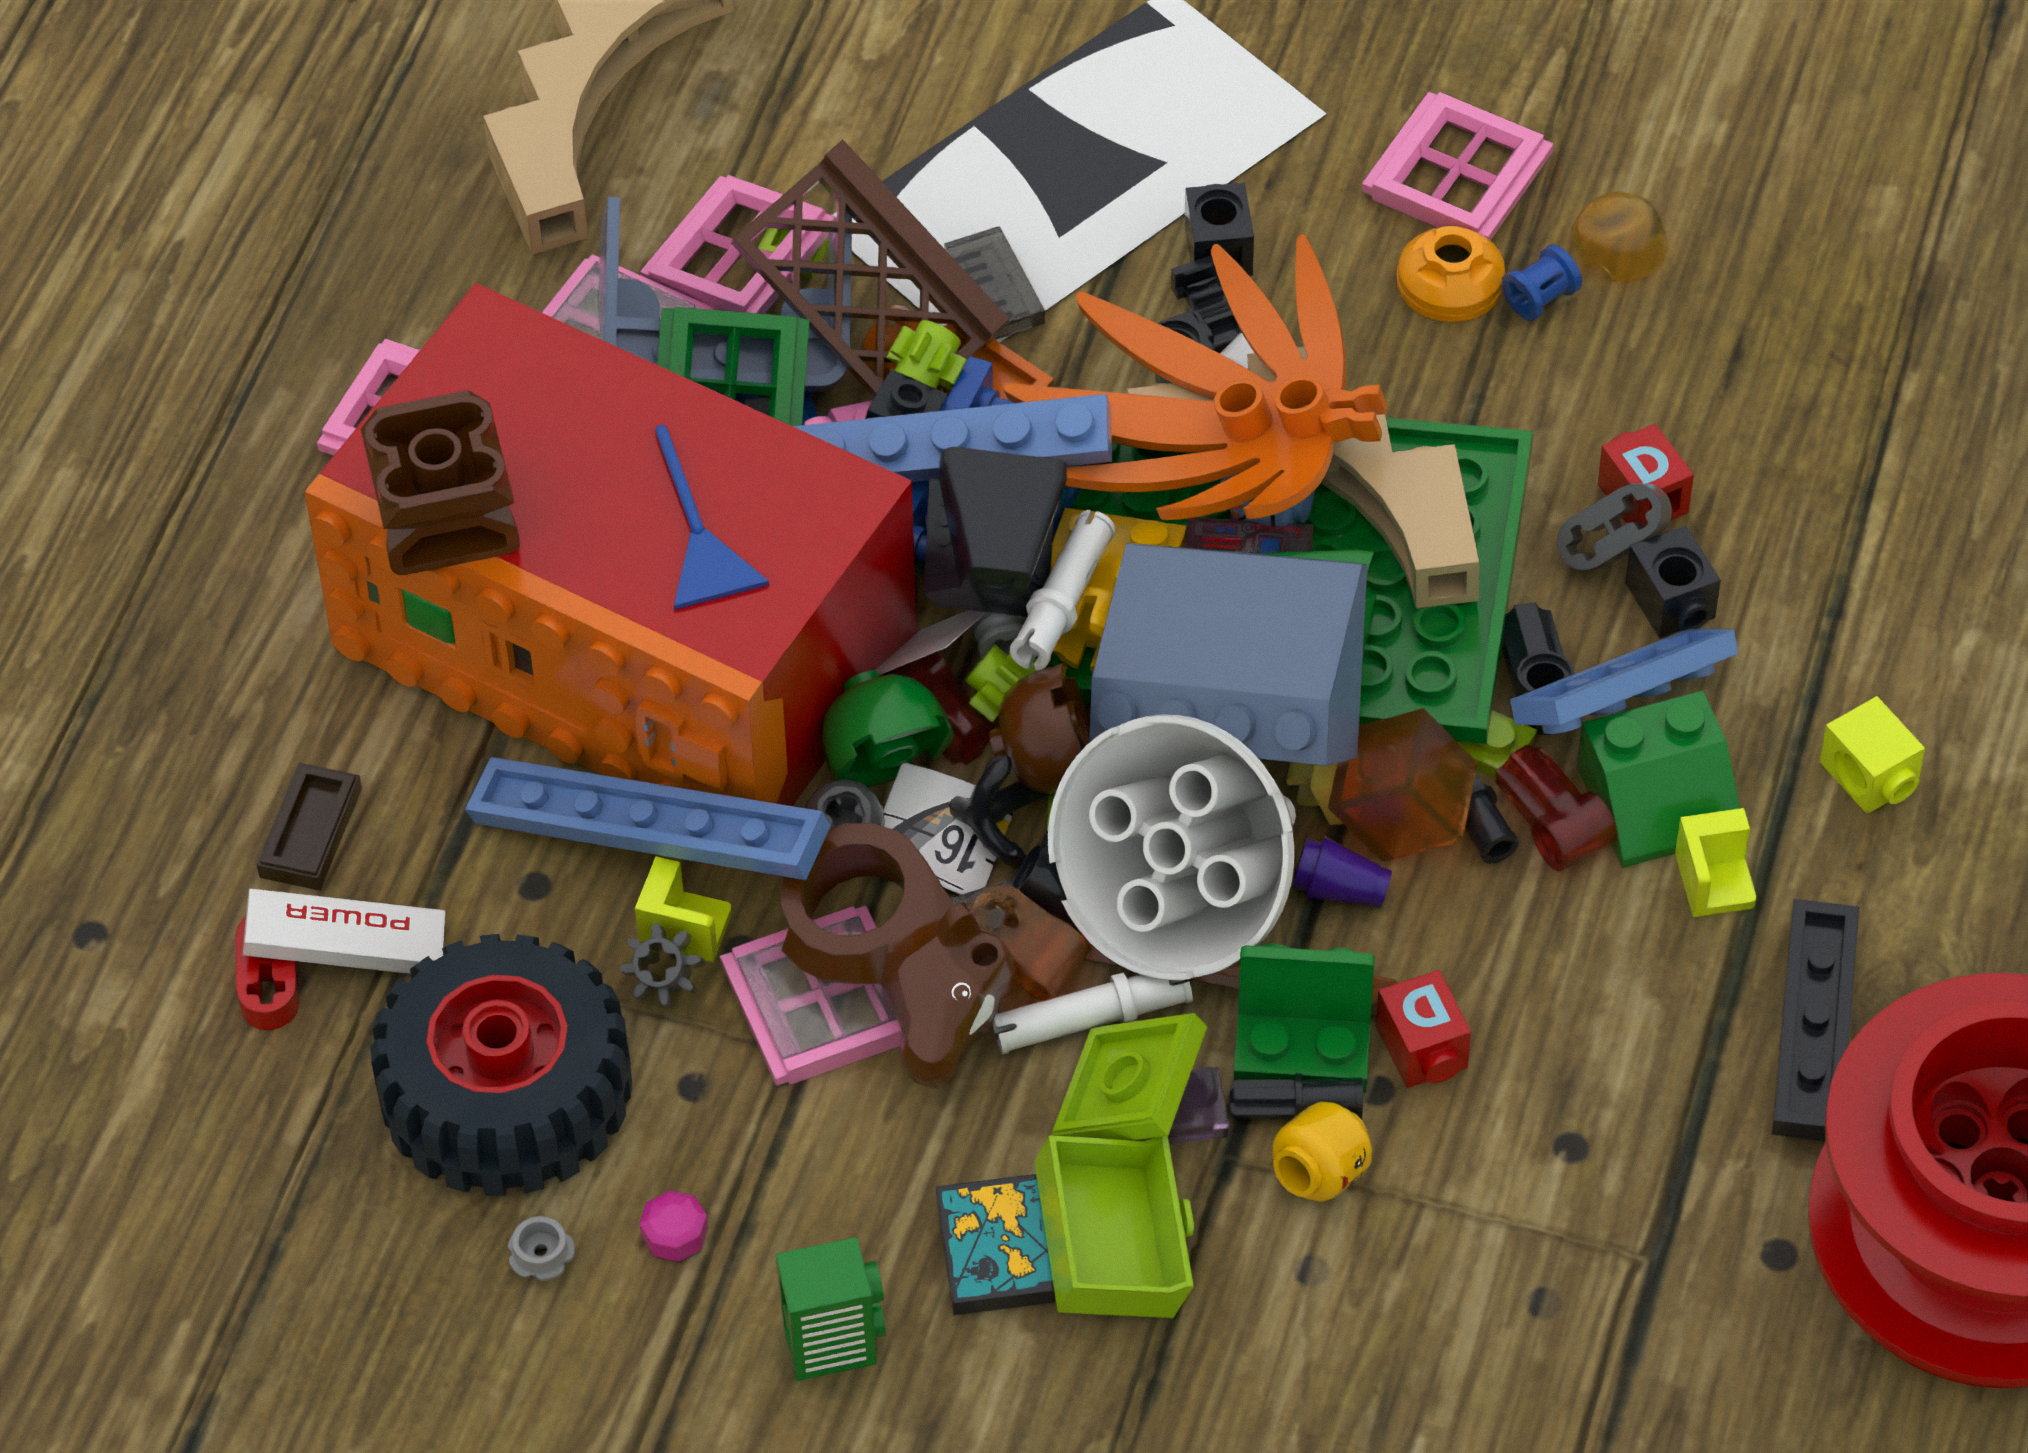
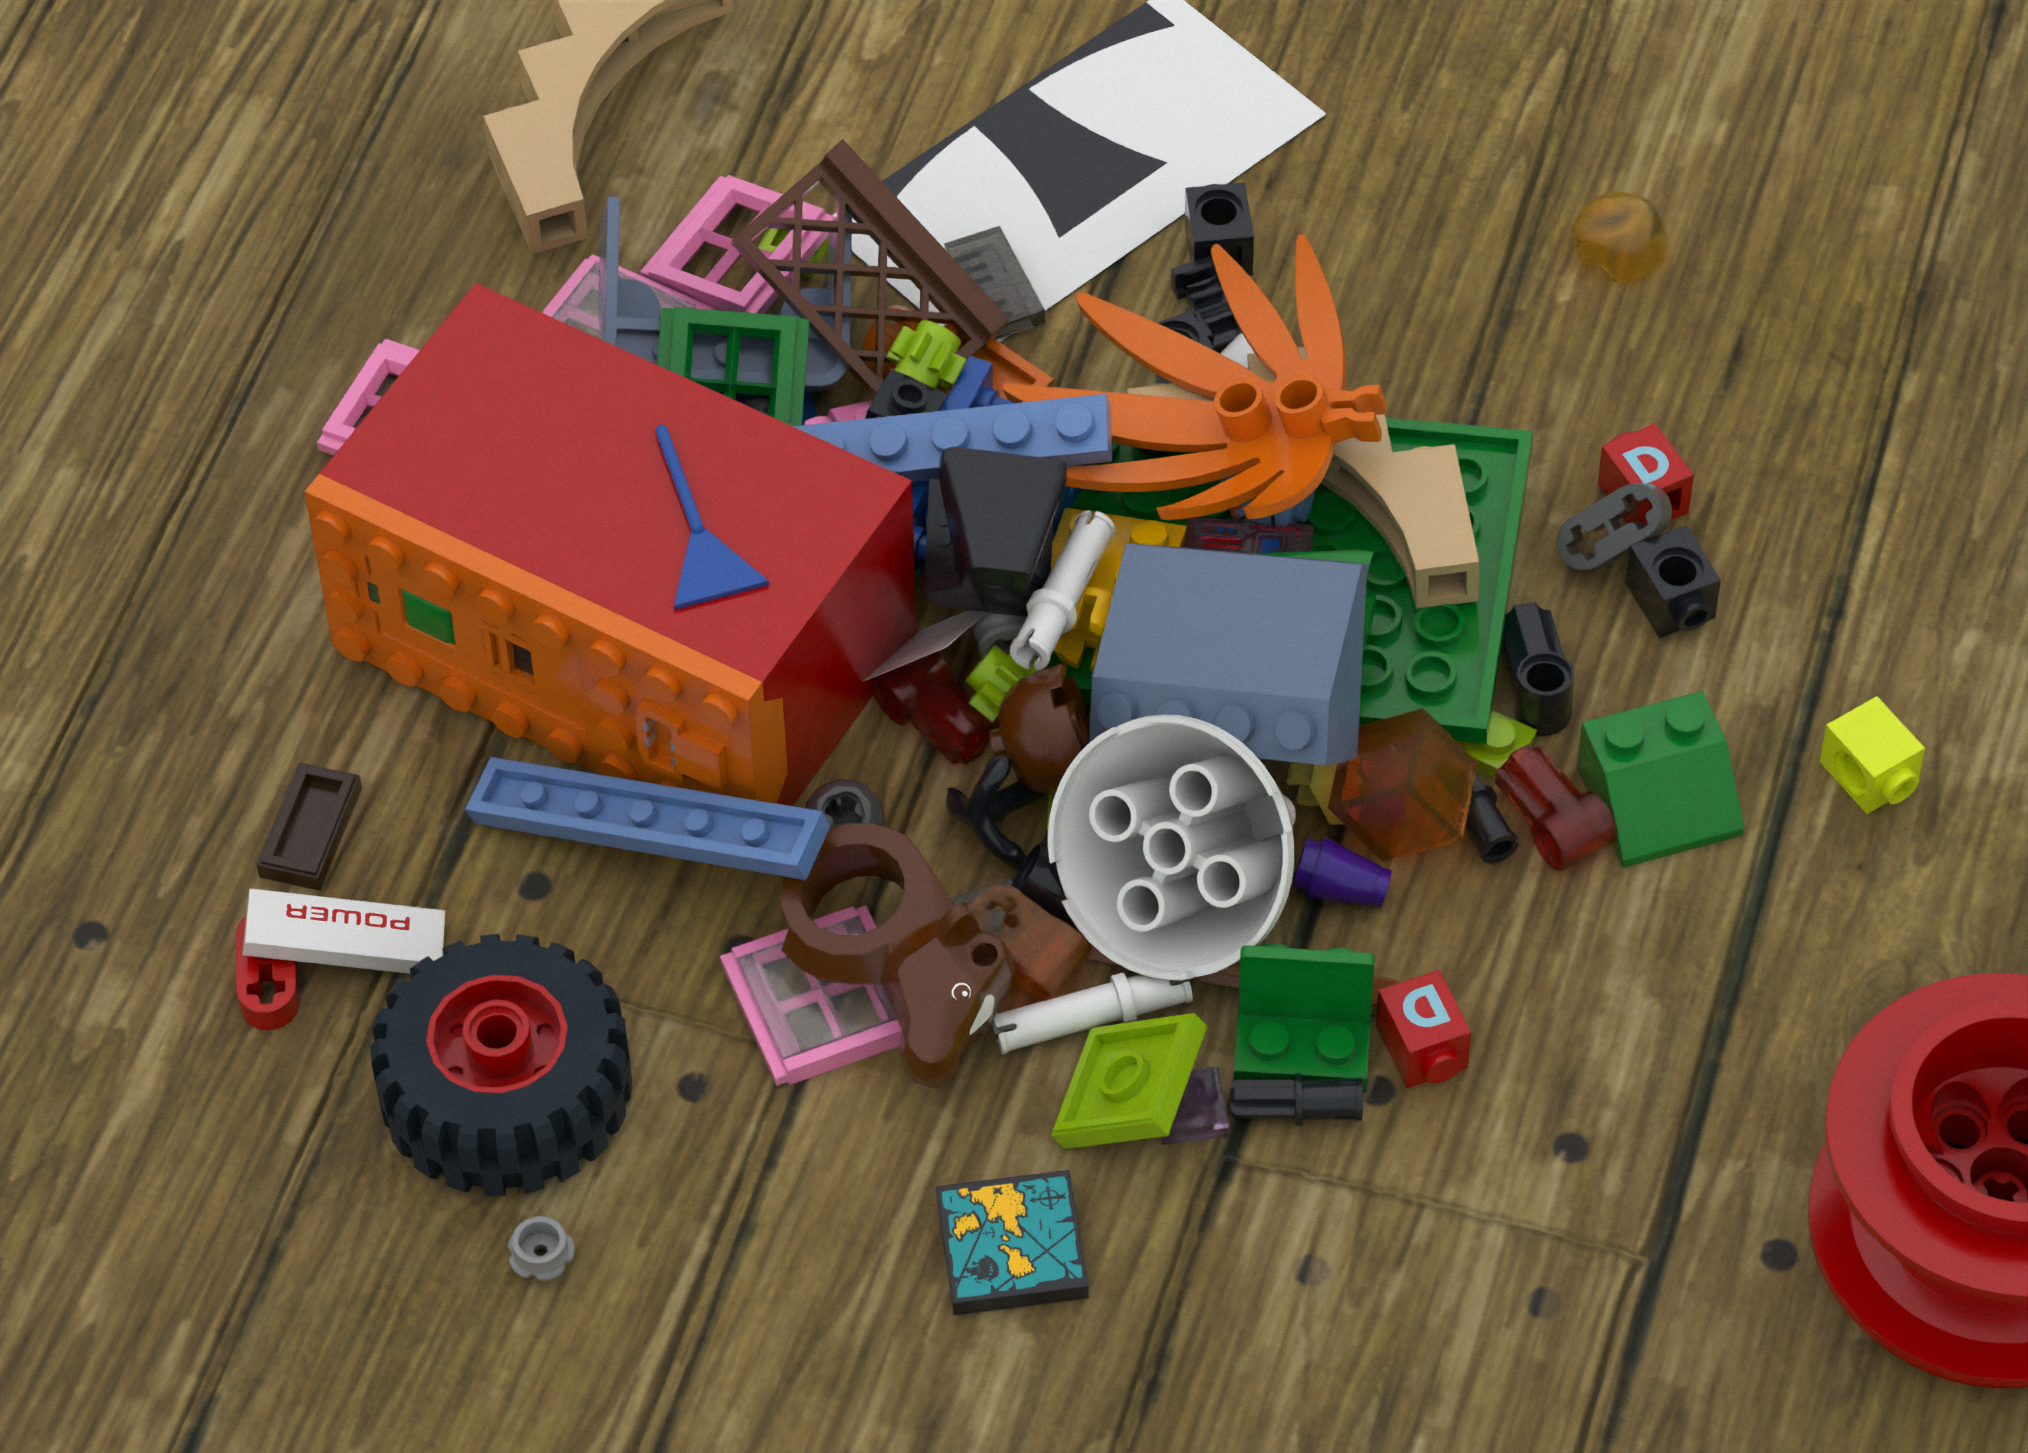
(440, 482): reddish brown piece -> none
(648, 953): dark grey gear -> none
(668, 905): neon yellow panel -> none
(673, 1226): dark pink tile -> none
(830, 1308): green brick -> none
(881, 727): green cylinder -> none
(922, 813): sticker -> none
(1114, 1226): lime container -> none
(1321, 1152): yellow head -> none
(1413, 143): bright pink piece -> none
(1449, 289): light orange piece -> none
(1541, 282): blue bush -> none
(1636, 674): medium blue plate -> none
(1713, 862): neon yellow panel -> none
(1814, 1014): black plate -> none

